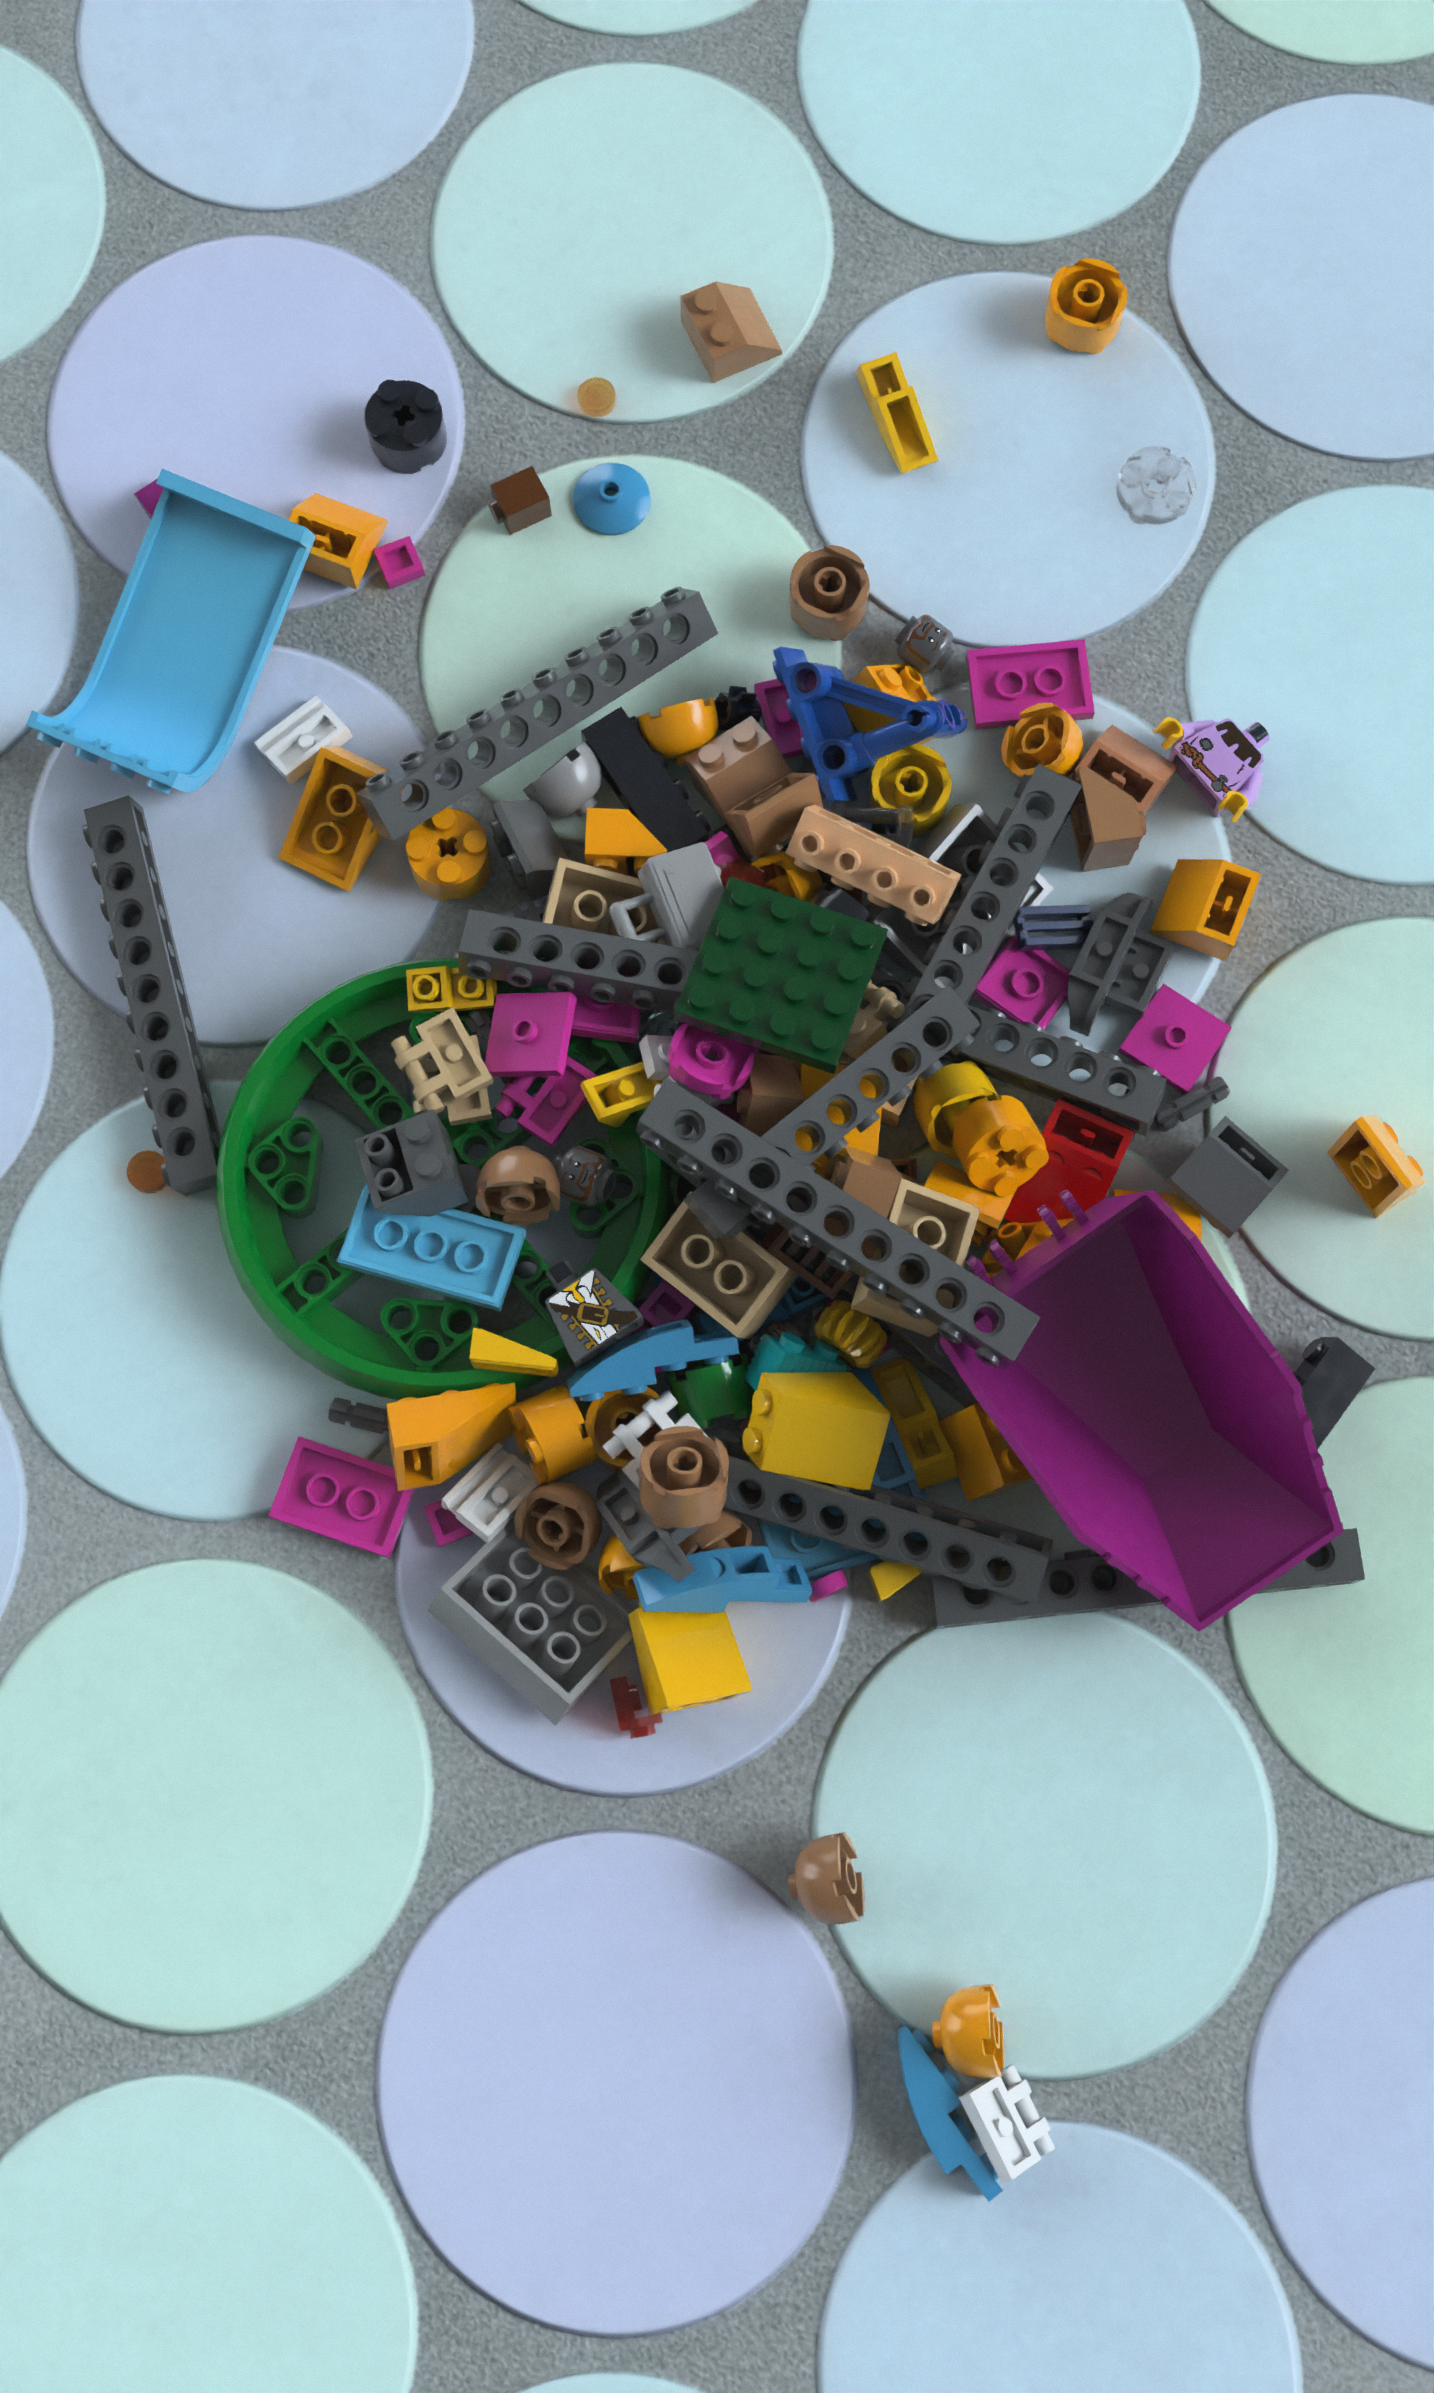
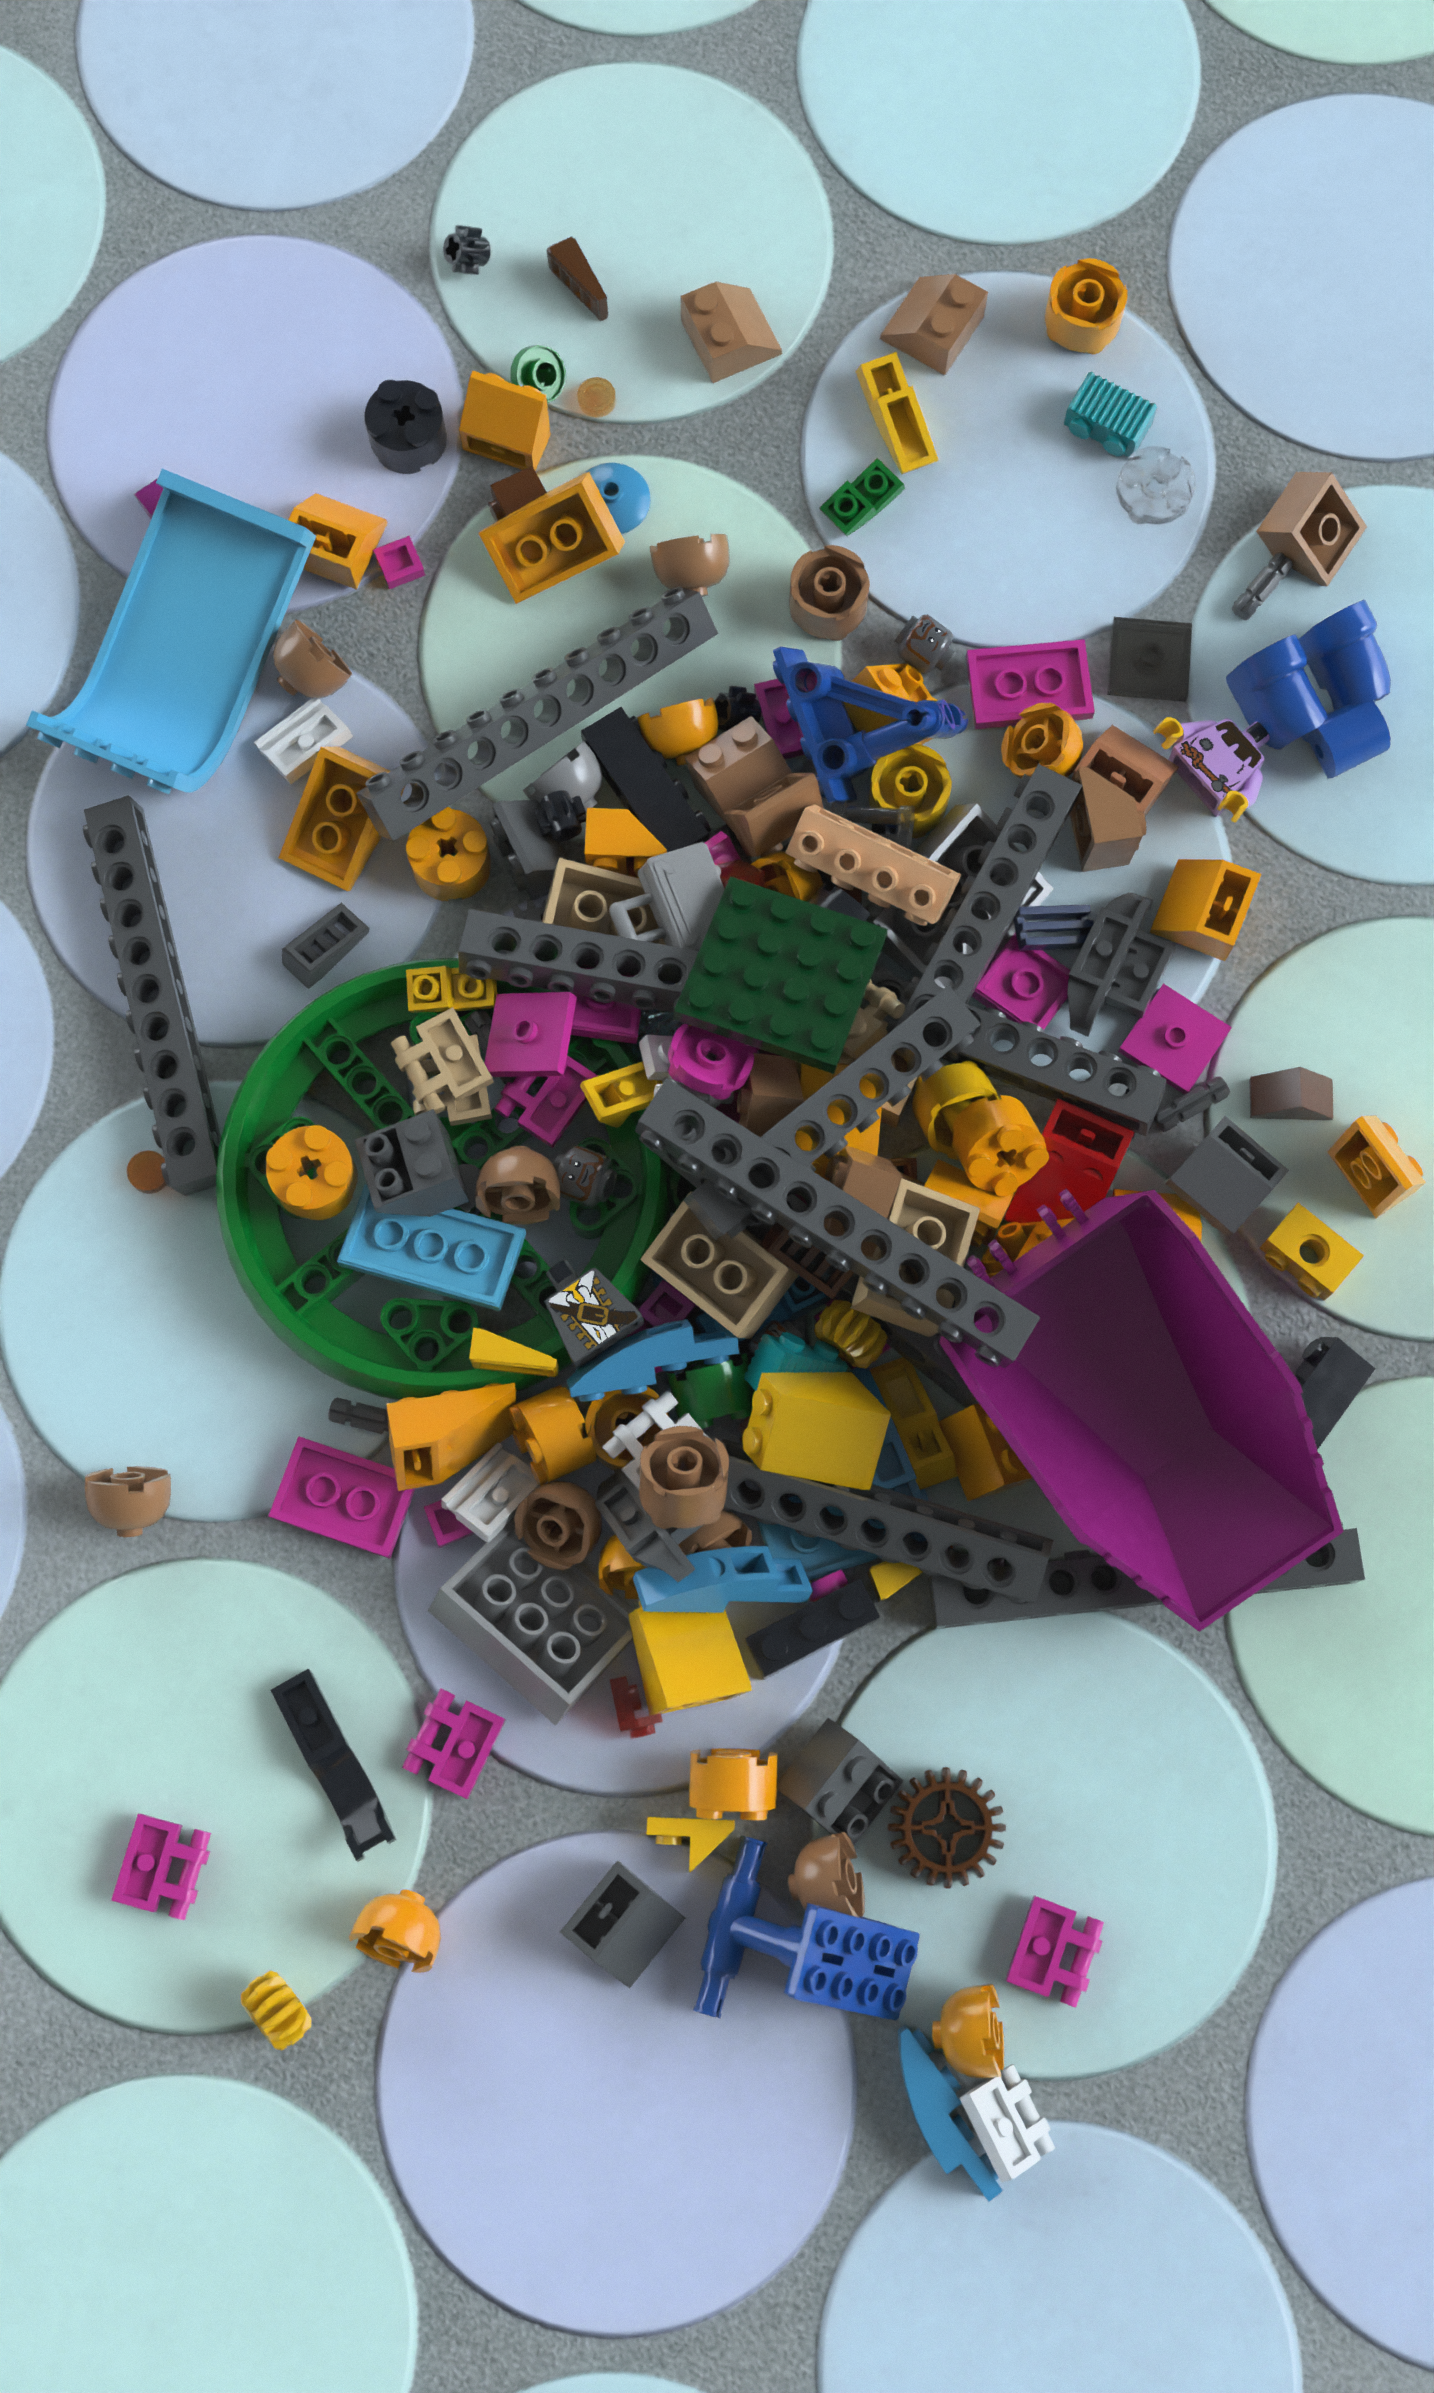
(128, 1498): none -> medium nougat cylinder
(148, 1863): none -> dark pink plate
(276, 2010): none -> yellow gear
(307, 663): none -> medium nougat cylinder
(307, 1149): none -> light orange brick
(311, 973): none -> dark grey slope
(333, 1763): none -> black piece
(398, 1930): none -> light orange cylinder
(465, 1750): none -> dark pink plate
(466, 250): none -> black gear
(504, 421): none -> light orange slope
(541, 369): none -> green plate
(553, 538): none -> light orange slope
(561, 815): none -> black gear
(574, 271): none -> reddish brown slope
(622, 1924): none -> dark grey slope
(691, 562): none -> medium nougat cylinder
(703, 1834): none -> yellow slope
(733, 1783): none -> light orange brick
(812, 1629): none -> black brick
(831, 1957): none -> blue plate
(839, 1782): none -> dark grey slope
(863, 498): none -> green slope
(936, 320): none -> medium nougat slope
(981, 1827): none -> reddish brown gear
(1042, 1946): none -> dark pink plate
(1109, 415): none -> teal brick
(1149, 659): none -> clear smoke plate
(1262, 586): none -> dark grey axle
(1291, 1095): none -> slope
(1313, 525): none -> medium nougat slope
(1334, 1254): none -> yellow brick
(1346, 663): none -> blue piece

